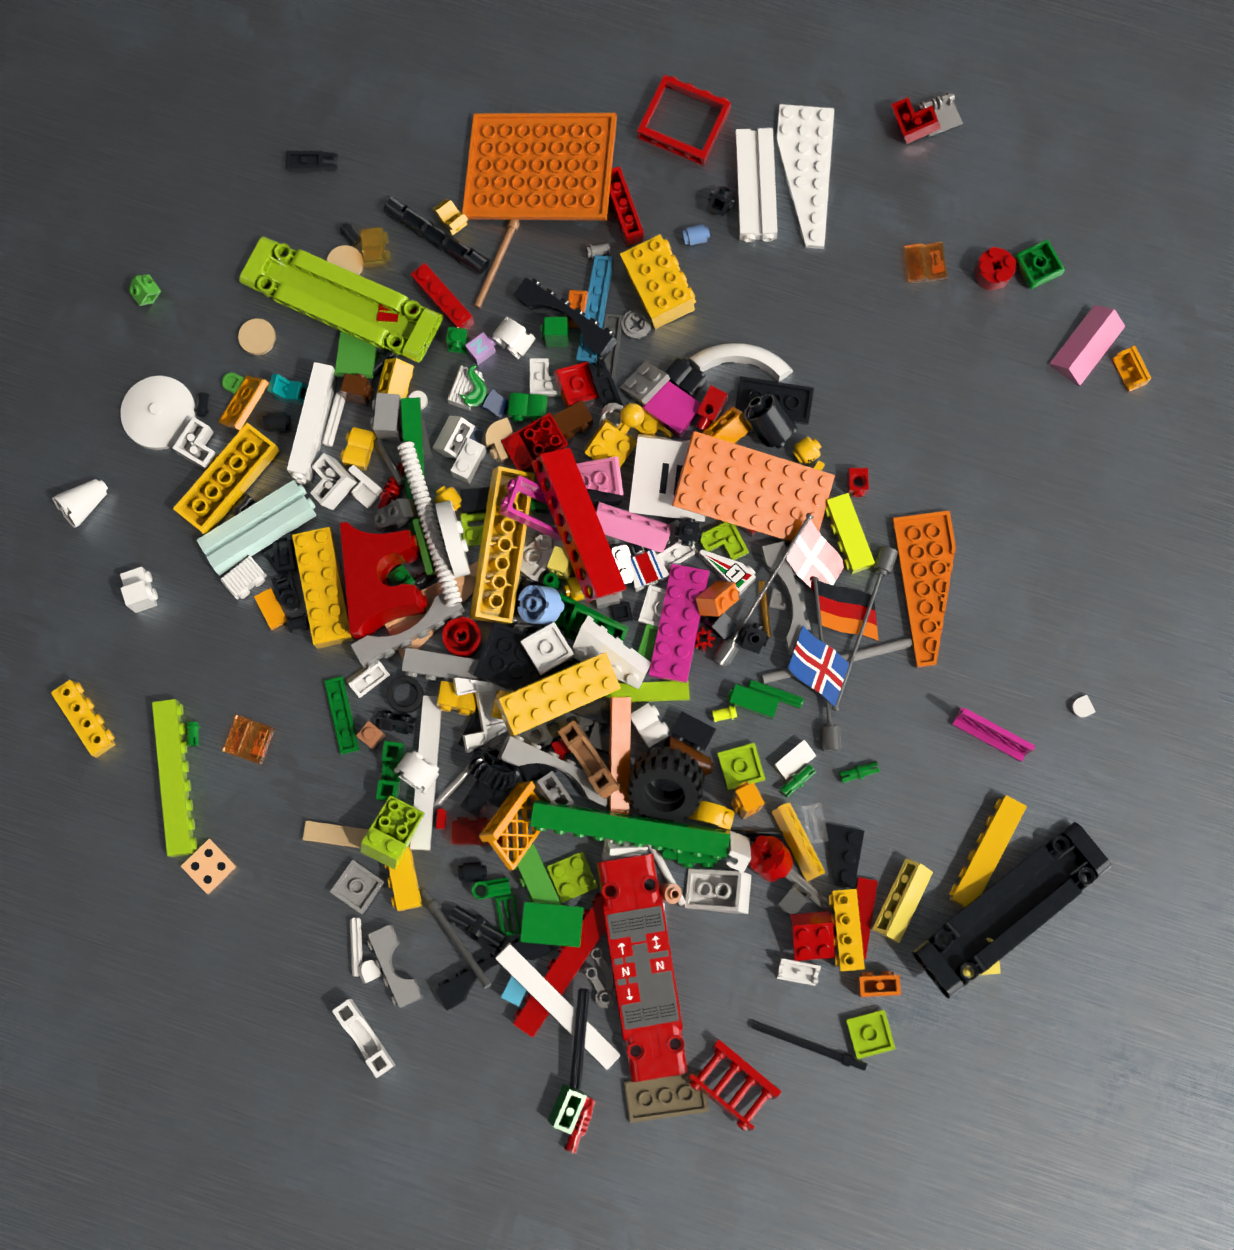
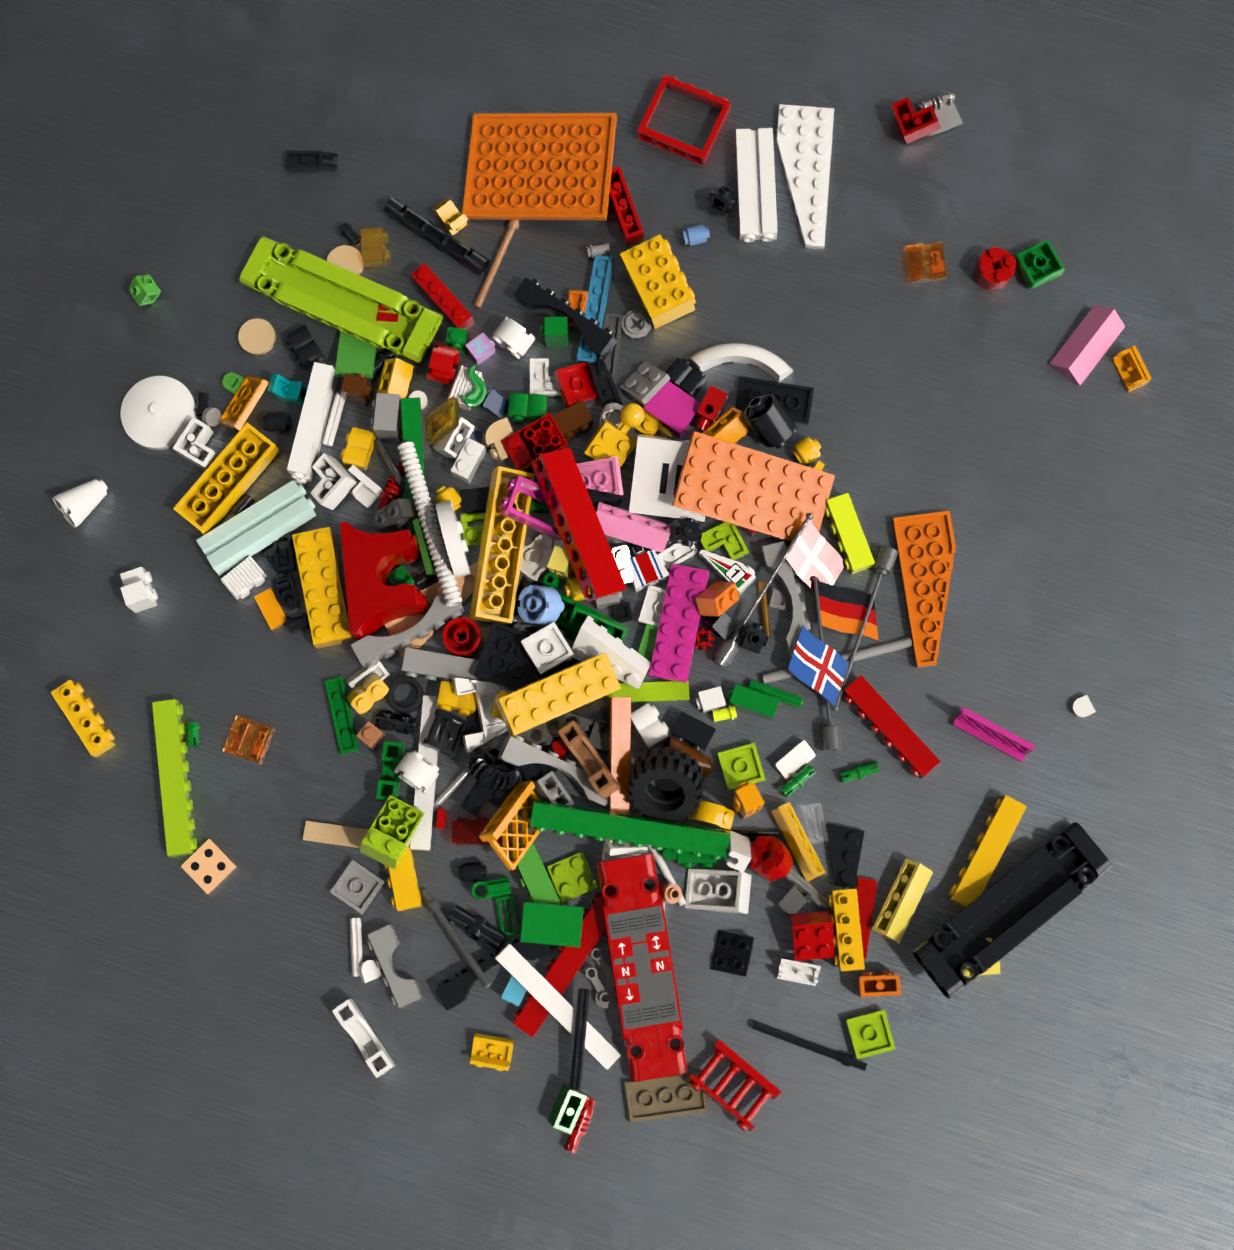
(211, 416): none -> light grey tile
(304, 346): none -> black brick
(364, 696): none -> yellow brick
(442, 364): none -> red brick
(443, 420): none -> clear yellow plate
(451, 735): none -> black plate
(491, 1052): none -> yellow bracket
(710, 700): none -> white brick
(732, 953): none -> black hinge
(858, 474): red brick -> none
(890, 727): none -> red brick

